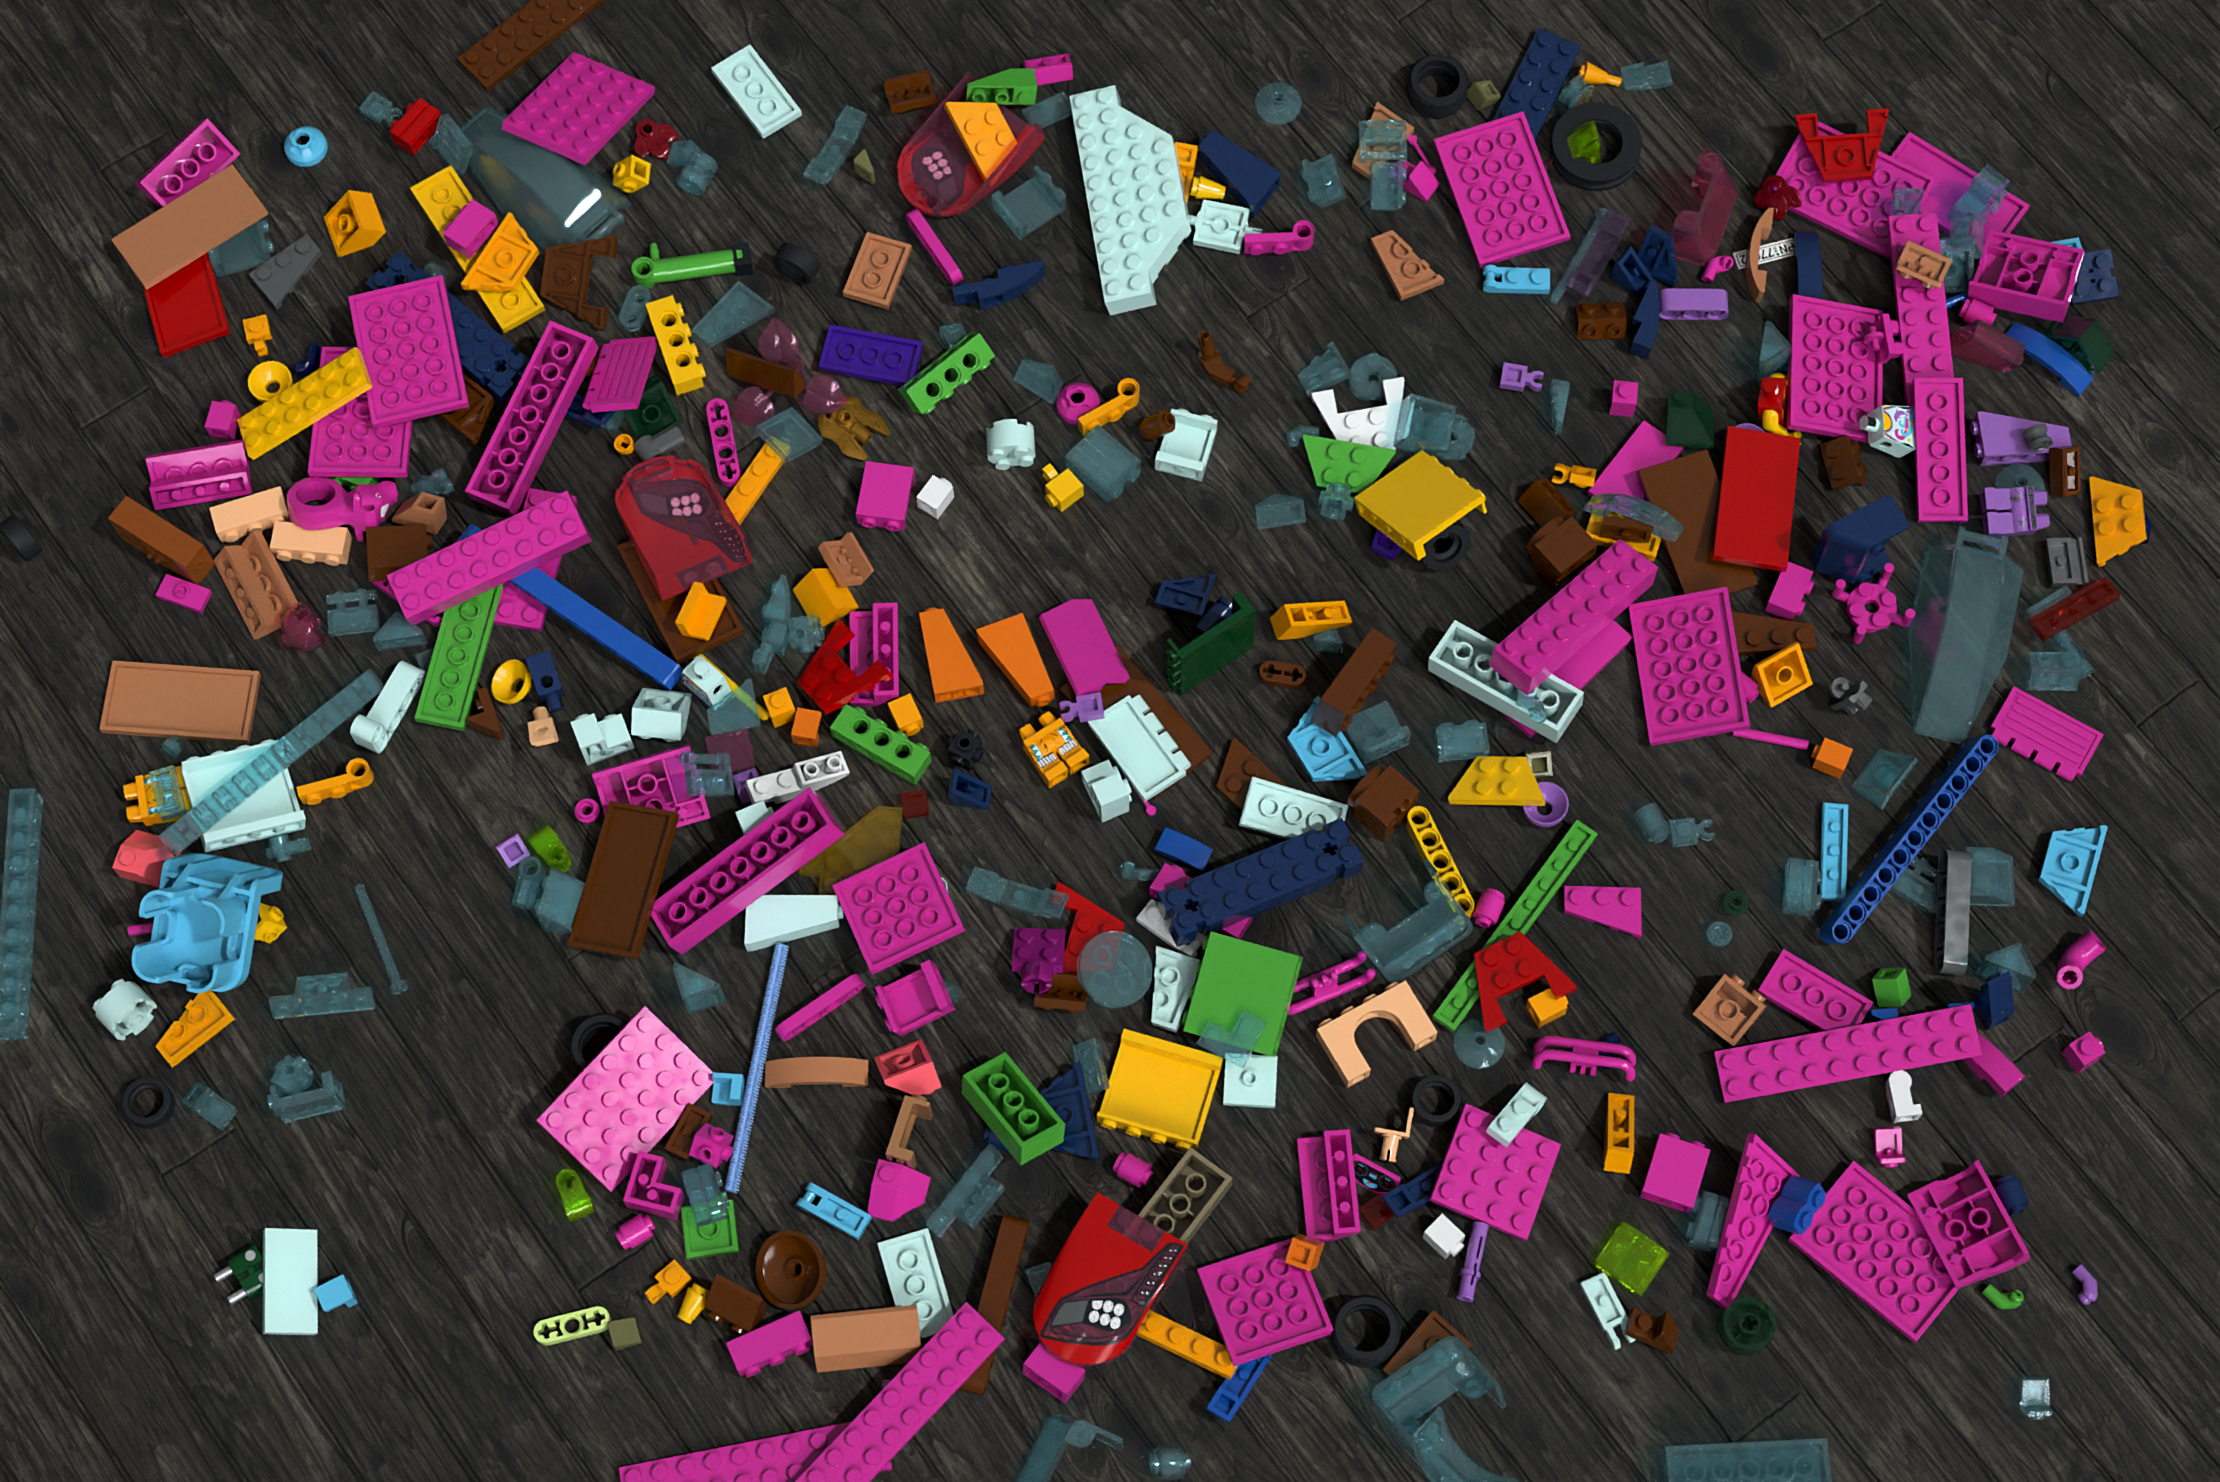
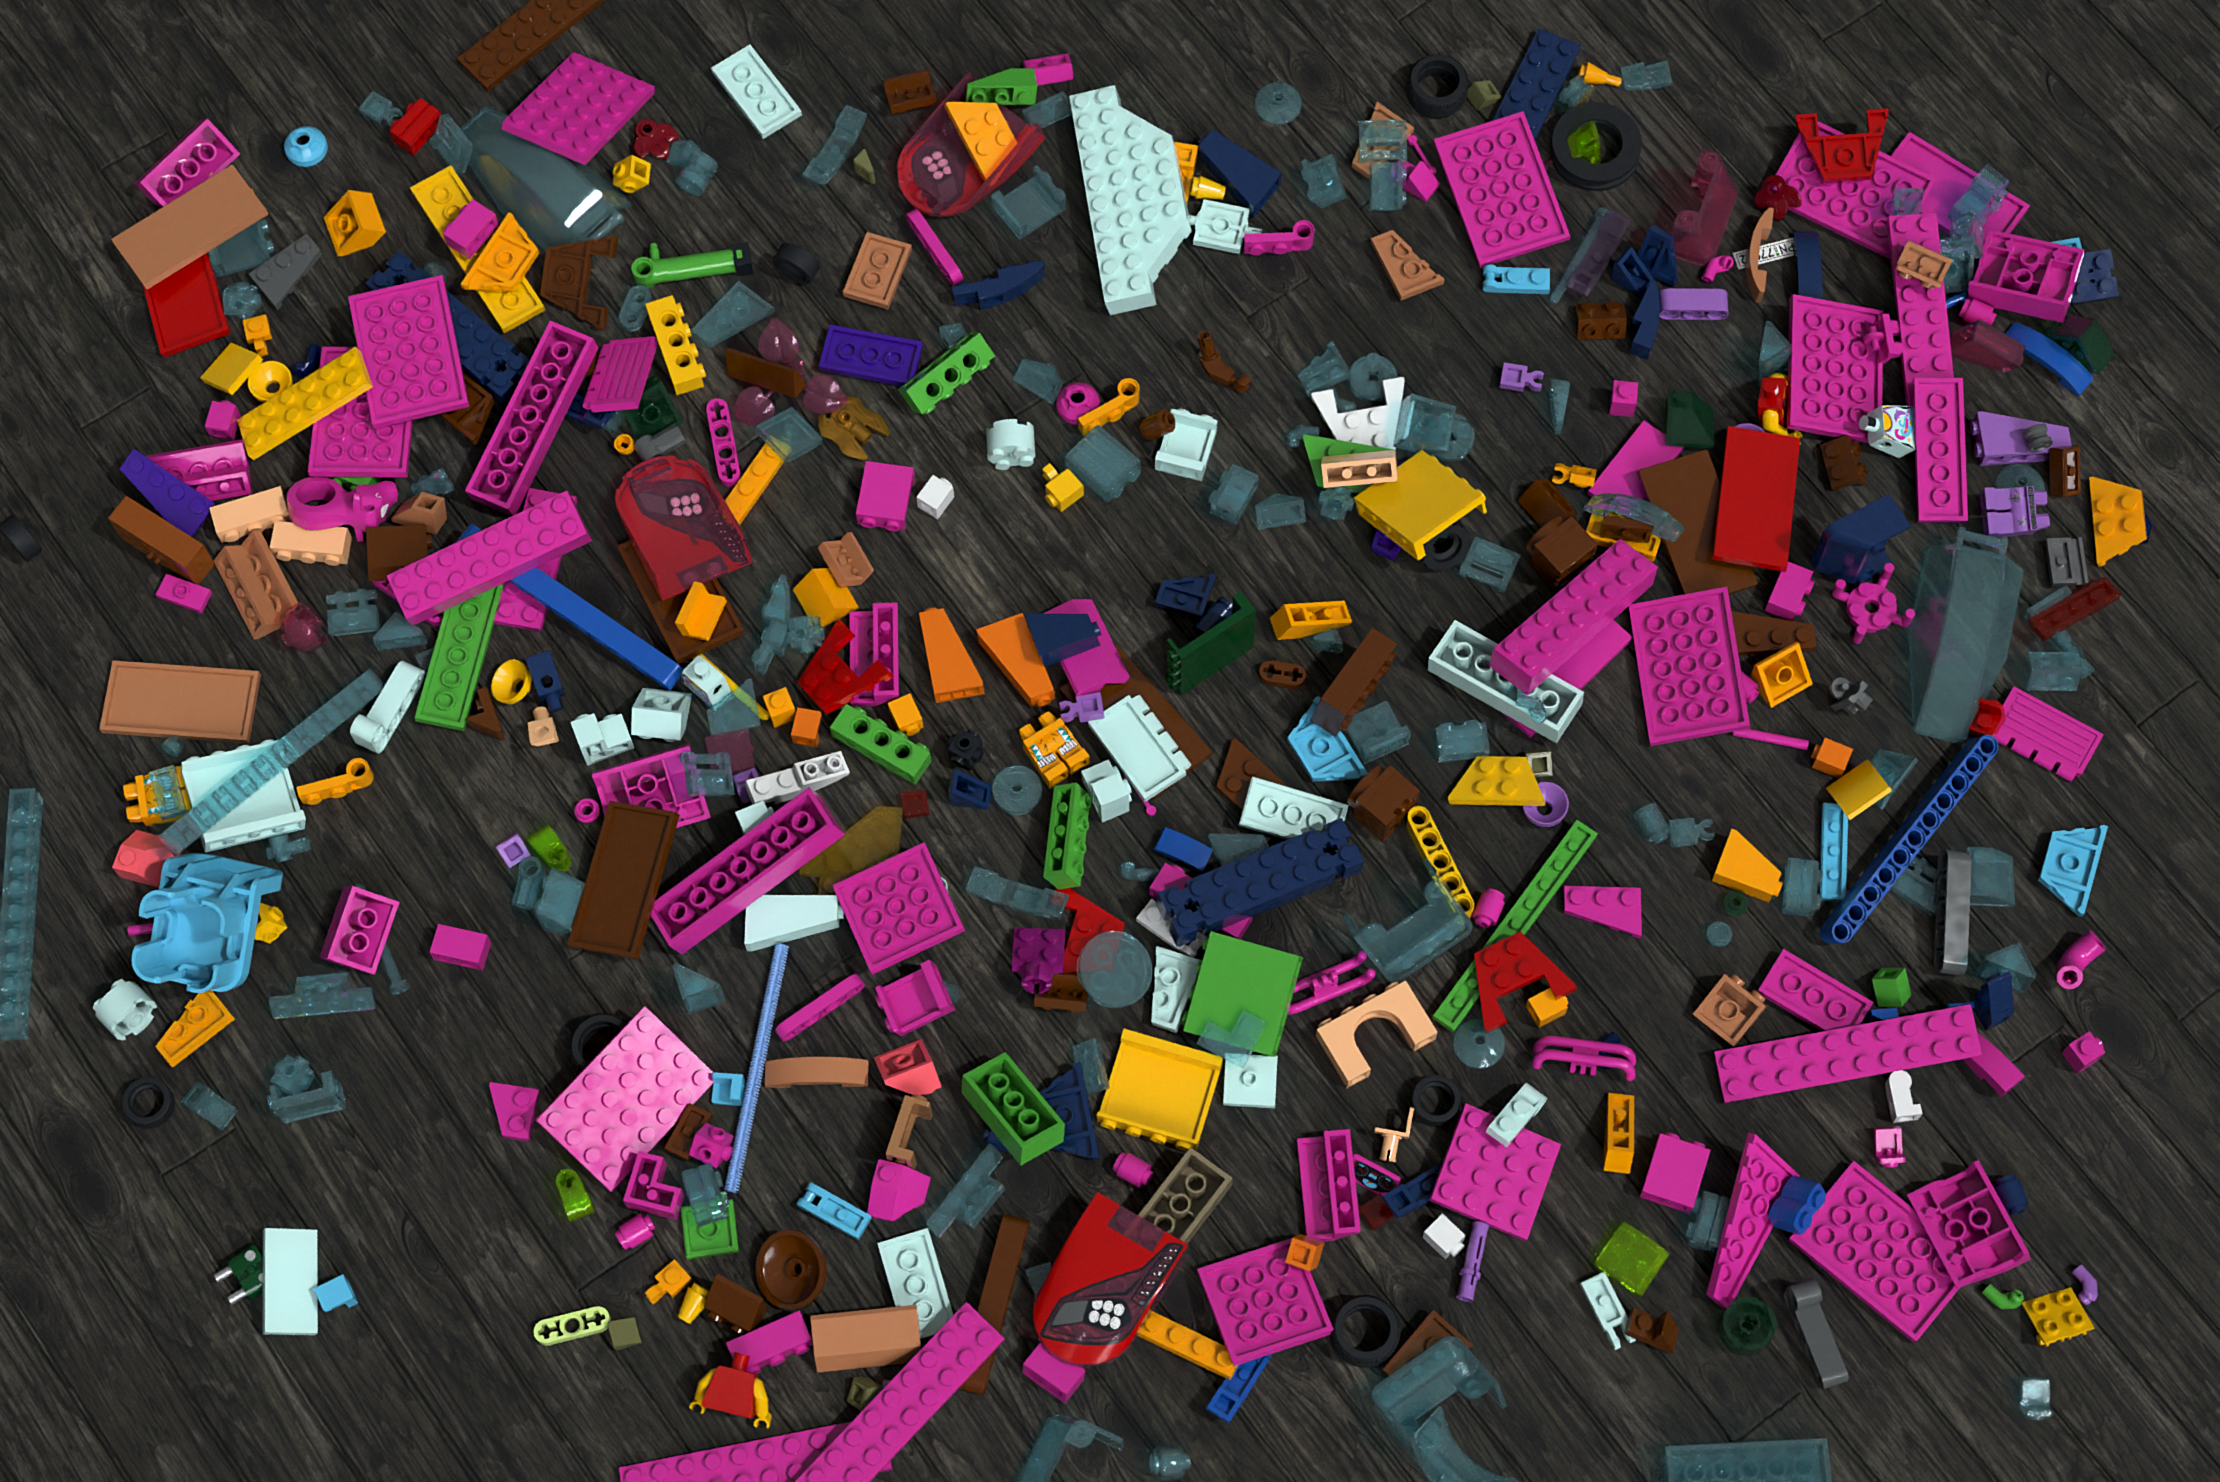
(169, 495): none -> dark purple wing
(231, 368): none -> yellow tile
(241, 300): none -> clear light blue brick
(359, 929): none -> dark pink slope
(460, 947): none -> dark pink panel
(515, 1109): none -> dark pink wing
(734, 1391): none -> red torso
(863, 1392): none -> olive slope
(1017, 802): none -> clear light blue plate
(1062, 635): none -> dark blue slope
(1067, 836): none -> bright green brick
(1233, 494): none -> clear light blue brick
(1236, 846): none -> clear light blue wing
(1343, 405): none -> clear light blue arm
(1359, 468): none -> light nougat brick
(1491, 558): none -> clear light blue plate
(1746, 869): none -> light orange slope
(1814, 1332): none -> dark grey beam
(1858, 789): none -> yellow slope
(1988, 718): none -> red bracket
(2057, 1316): none -> yellow hinge

